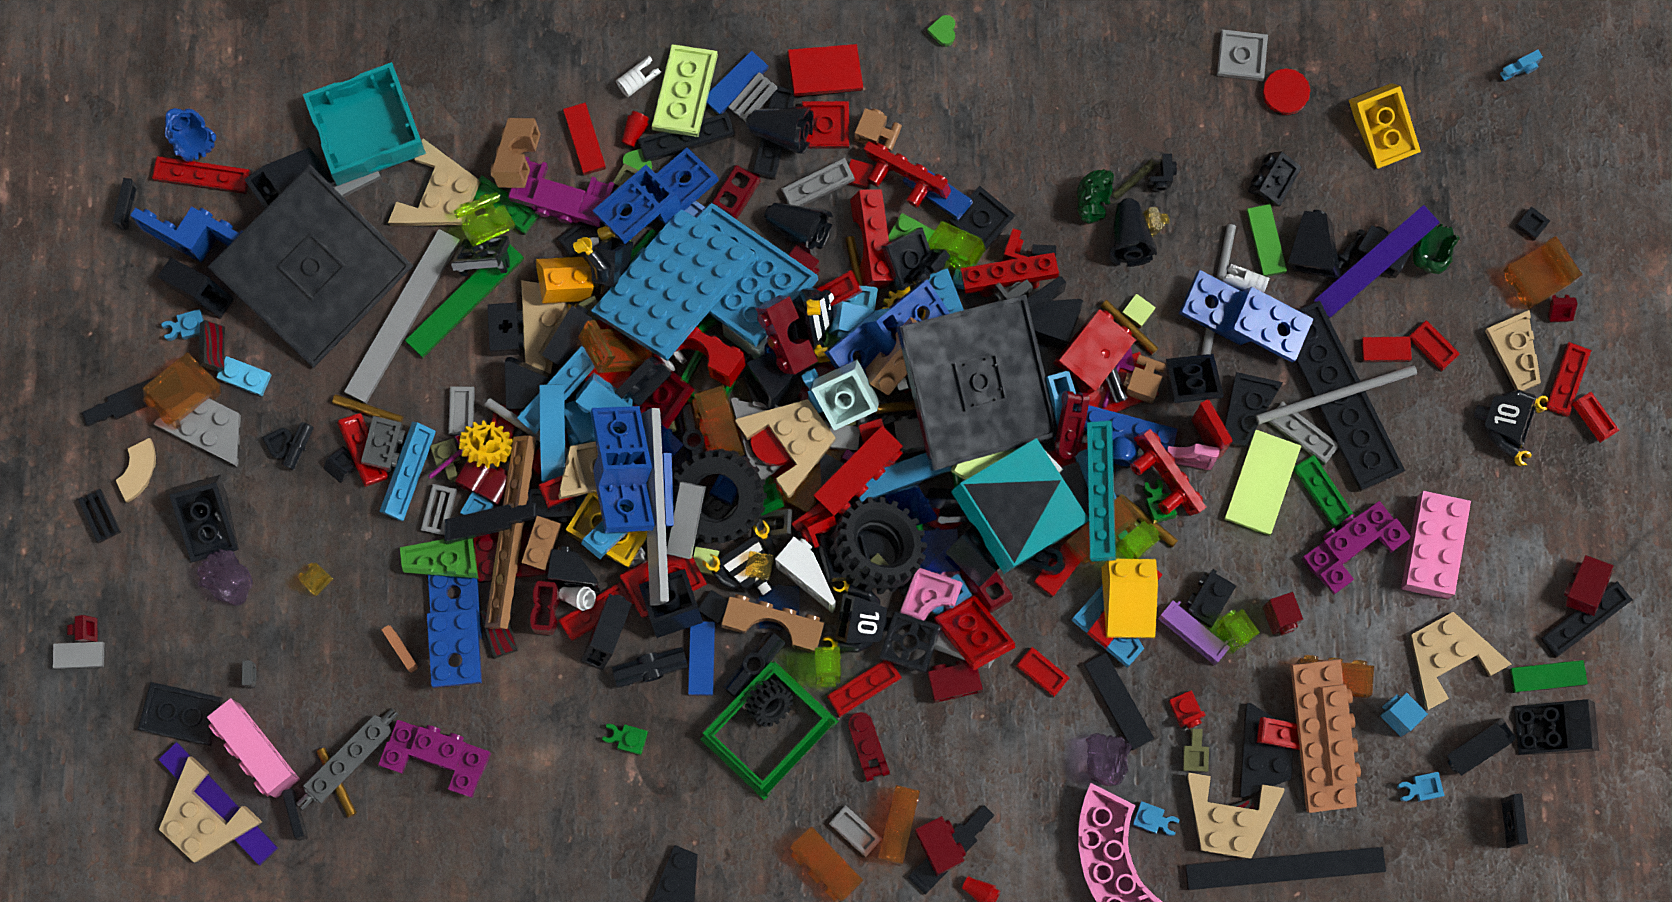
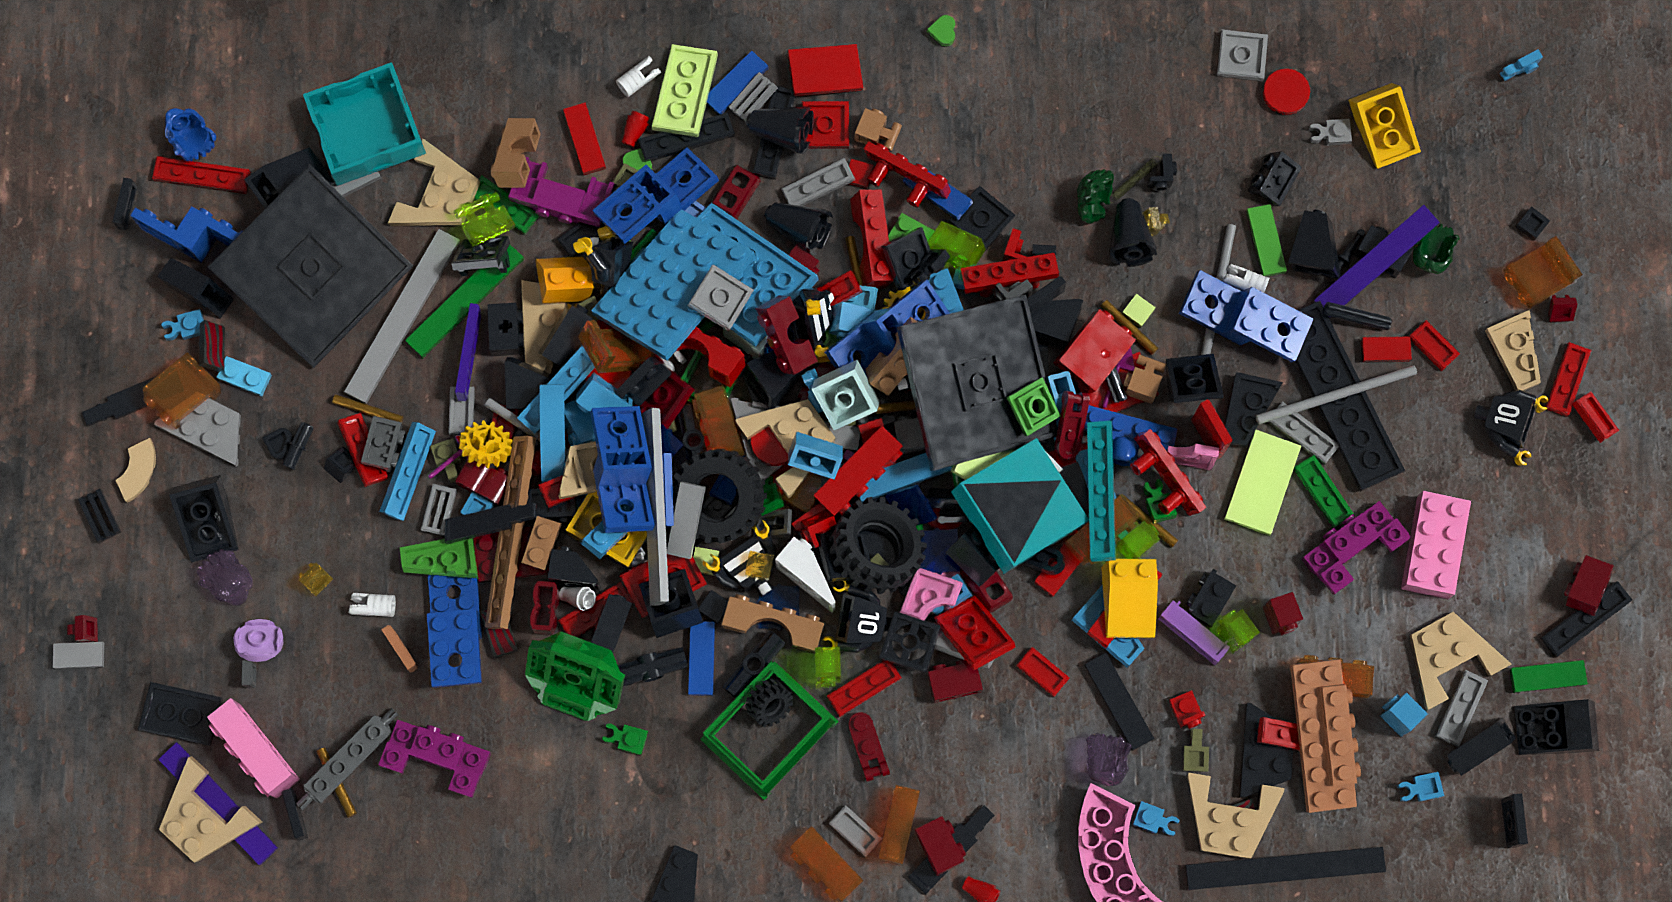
(258, 640): none -> lavender tile
(376, 604): none -> white hinge
(468, 352): none -> dark purple tile
(574, 675): none -> green piece
(720, 297): none -> light grey tile
(815, 455): none -> dark azure brick
(1022, 402): none -> bright green piece
(1335, 132): none -> light grey plate
(1357, 316): none -> black axle
(1461, 708): none -> light grey tile

